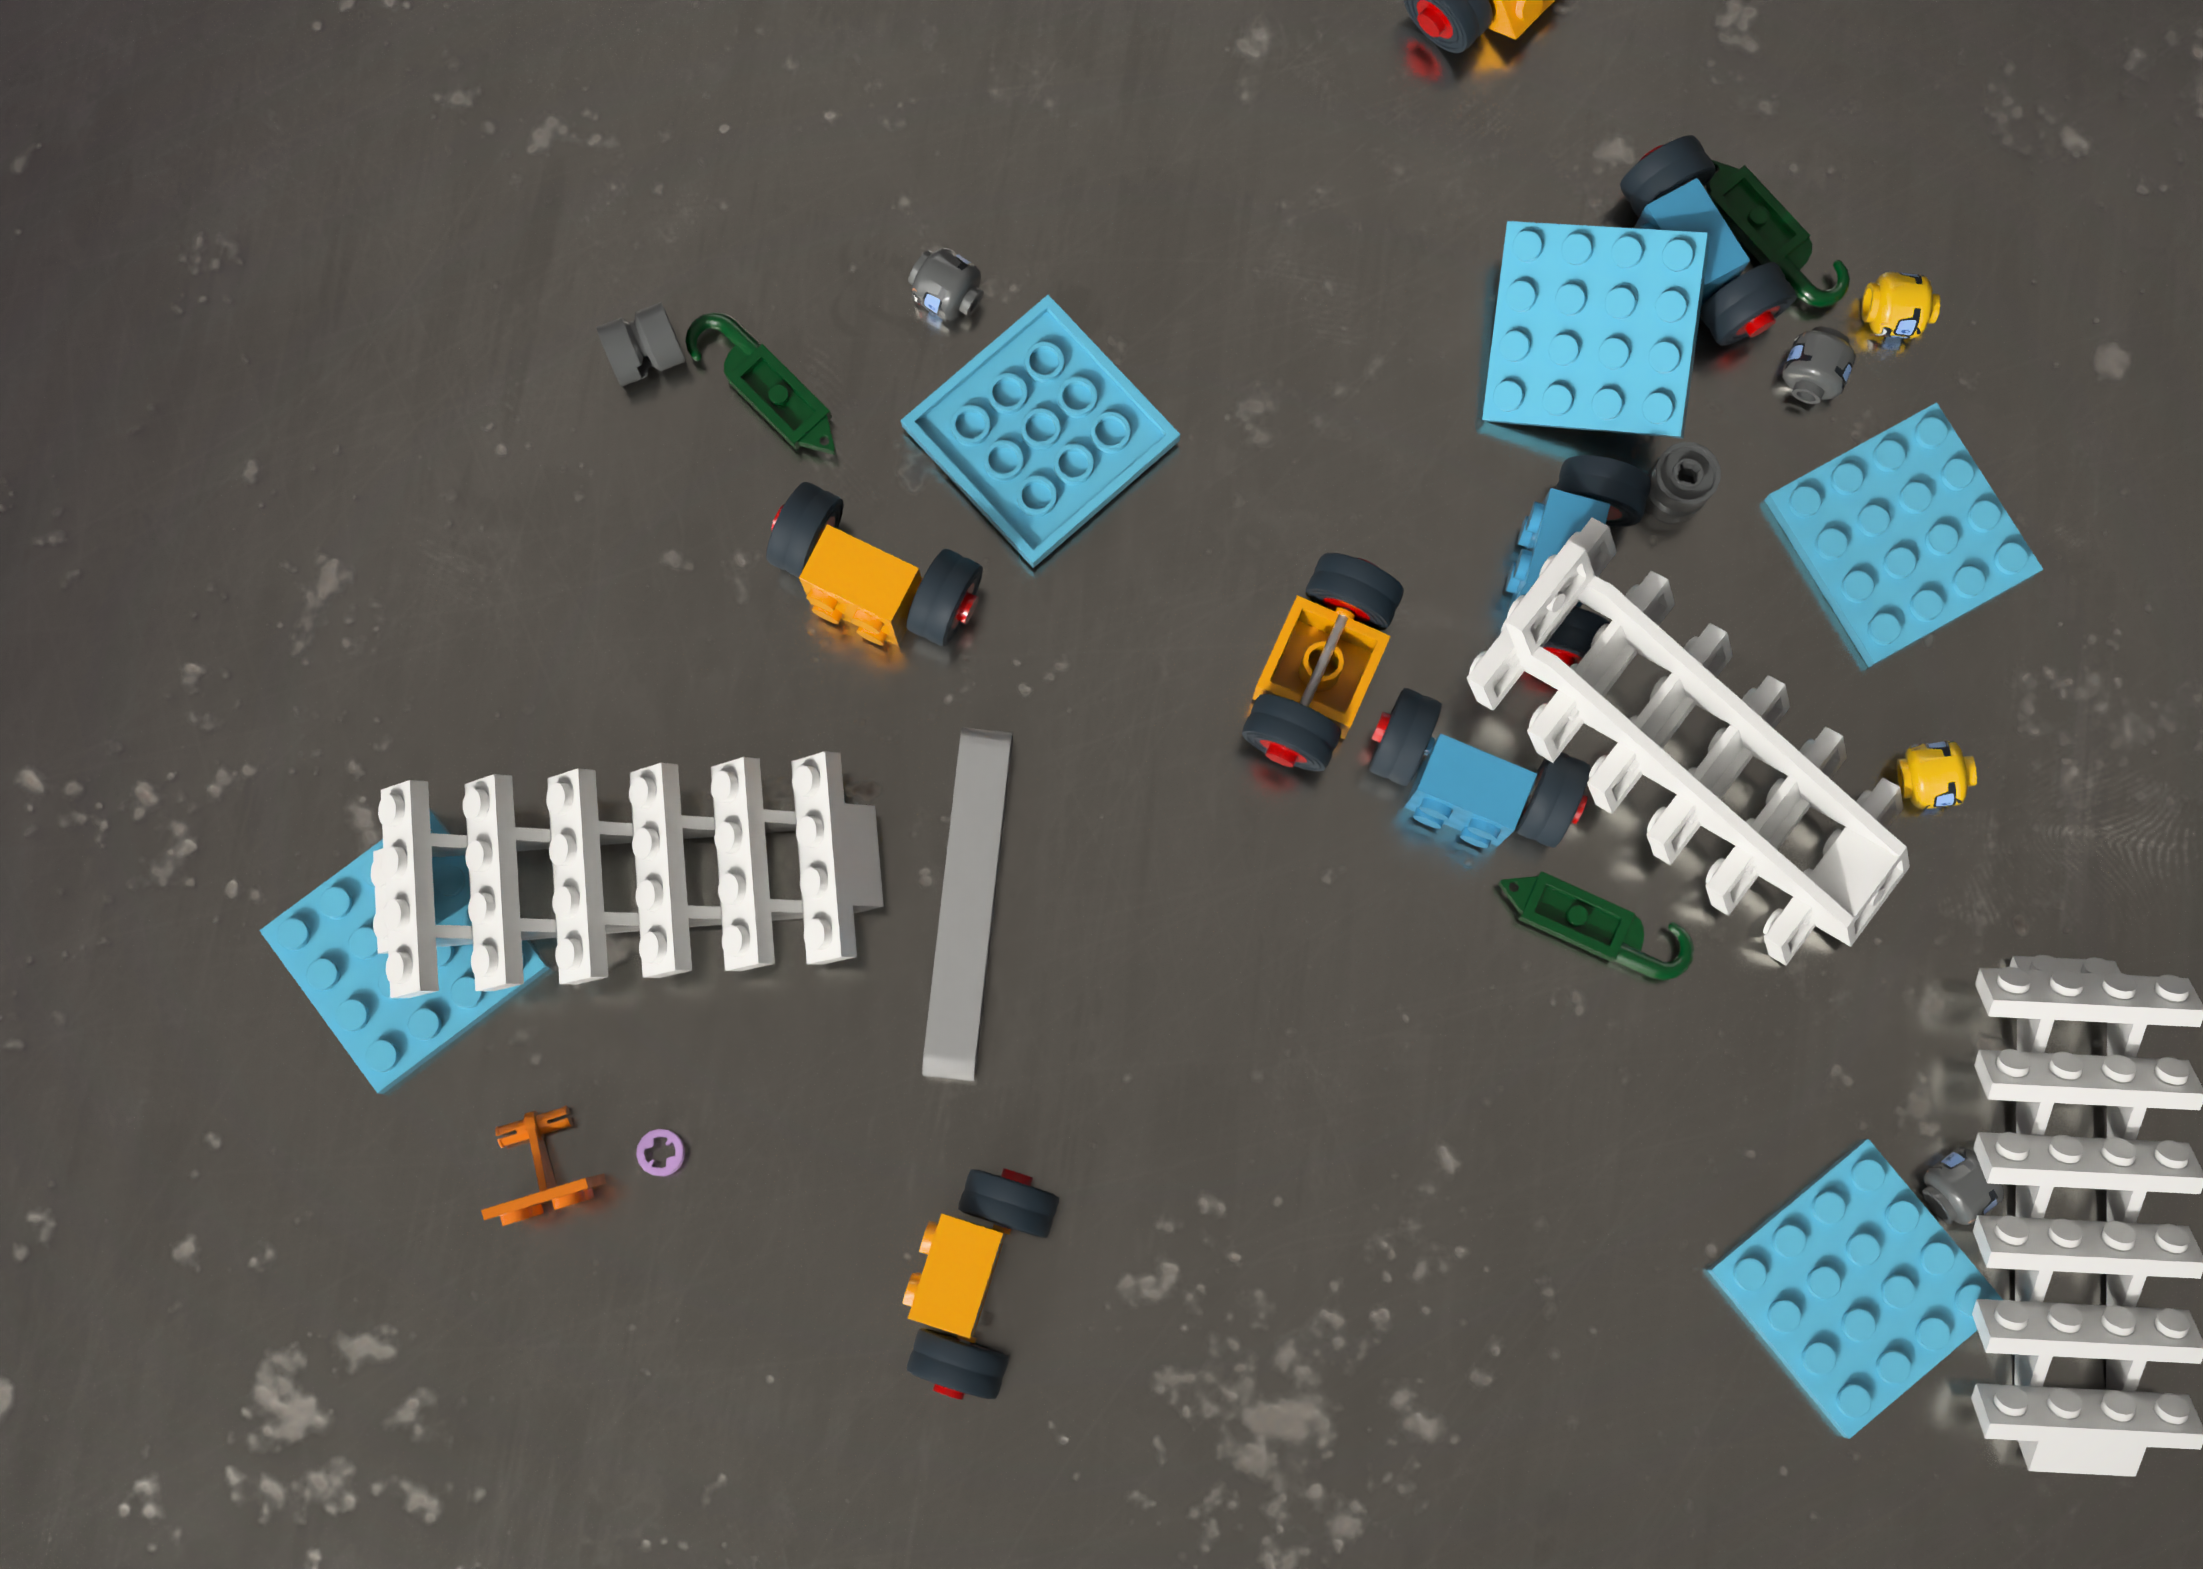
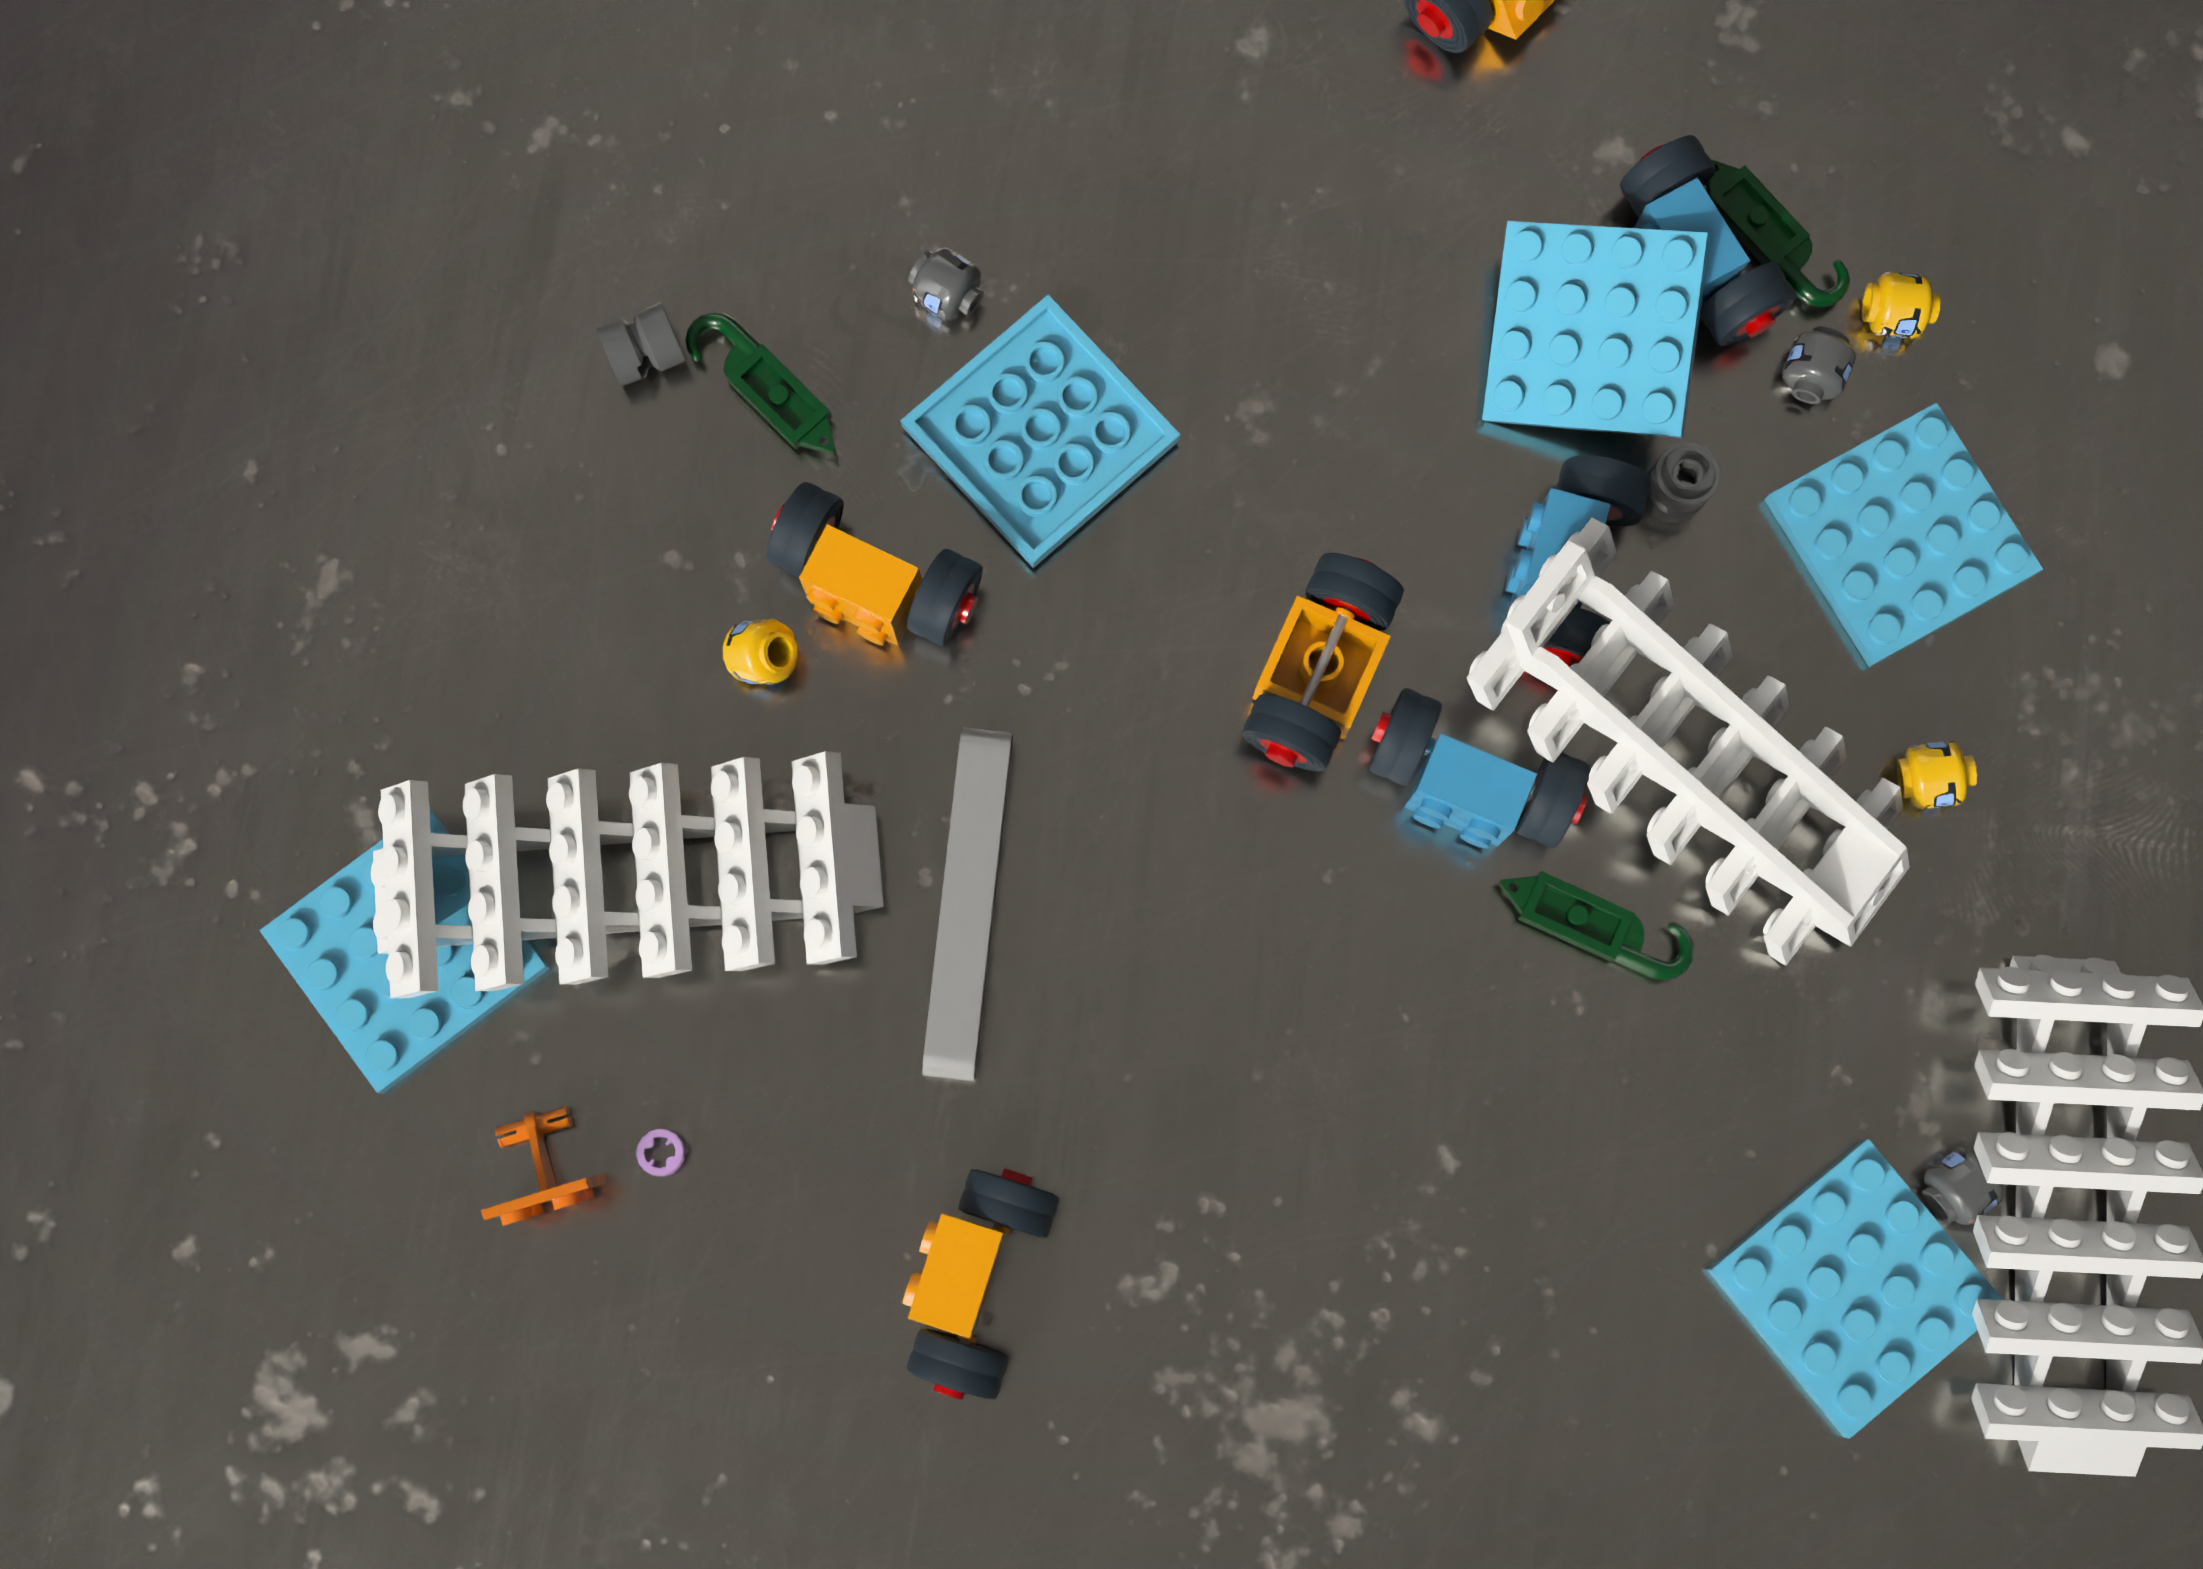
(760, 651): none -> yellow head

